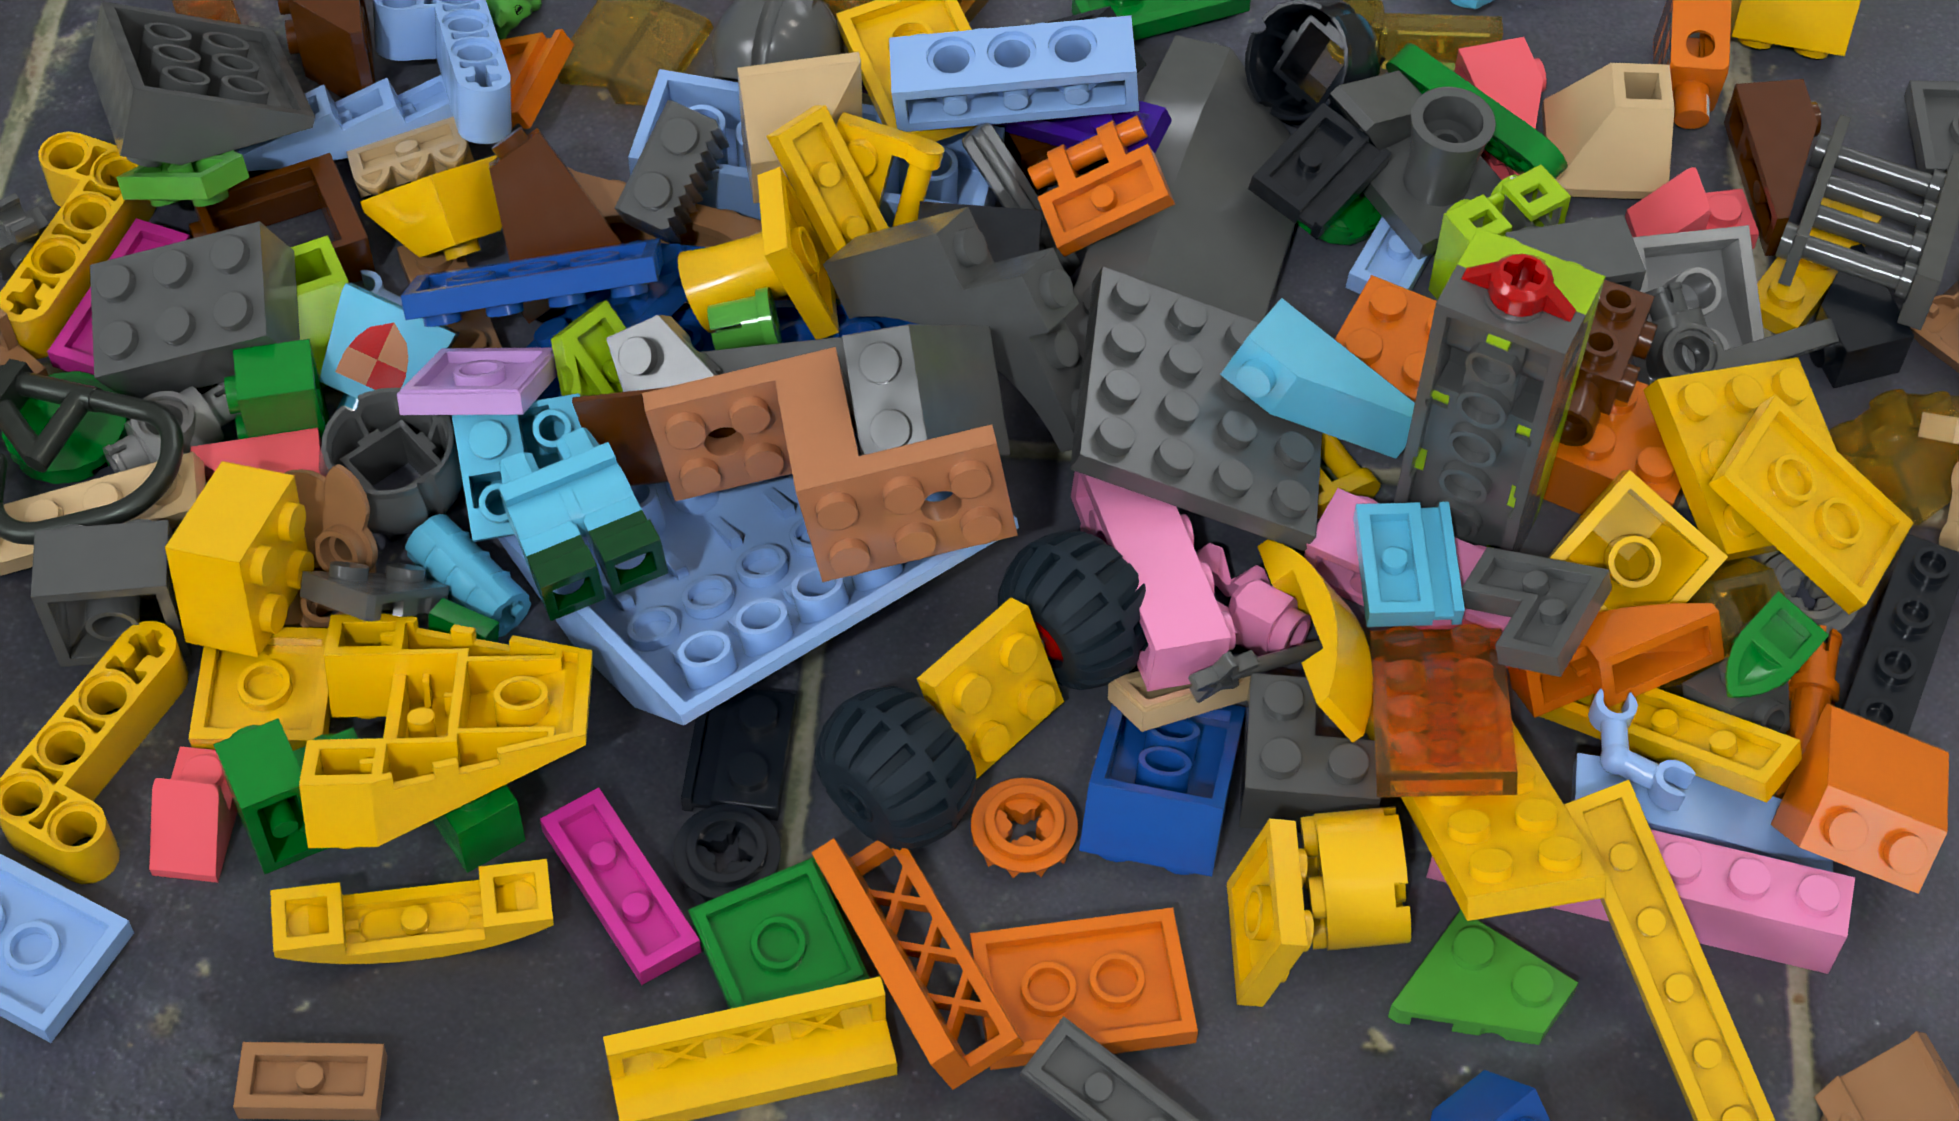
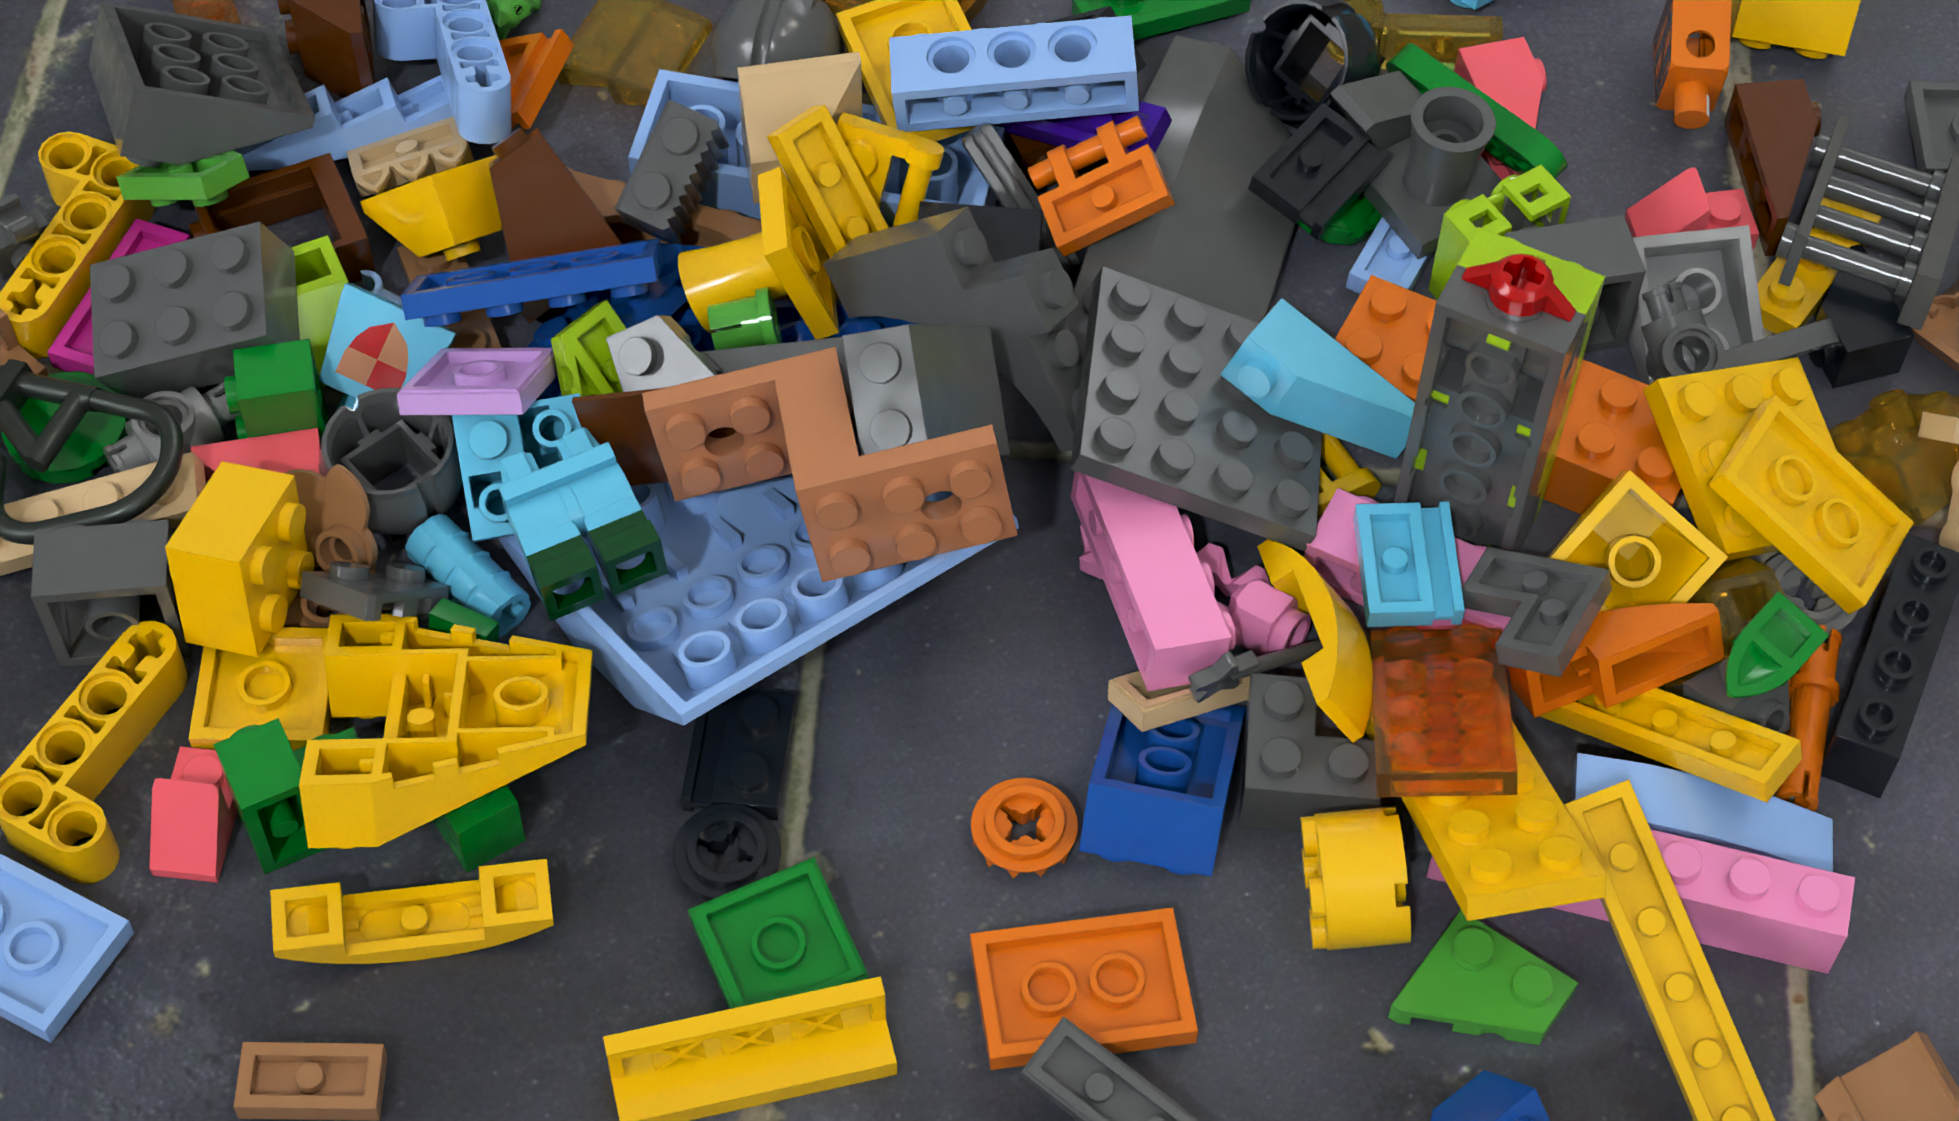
(620, 886): dark pink plate -> none
(902, 979): orange fence -> none
(912, 763): black plate -> none
(1268, 912): yellow plate -> none
(1606, 369): reddish brown brick -> none
(1614, 131): tan slope -> none
(1619, 760): light blue arm -> none
(1868, 799): orange slope -> none

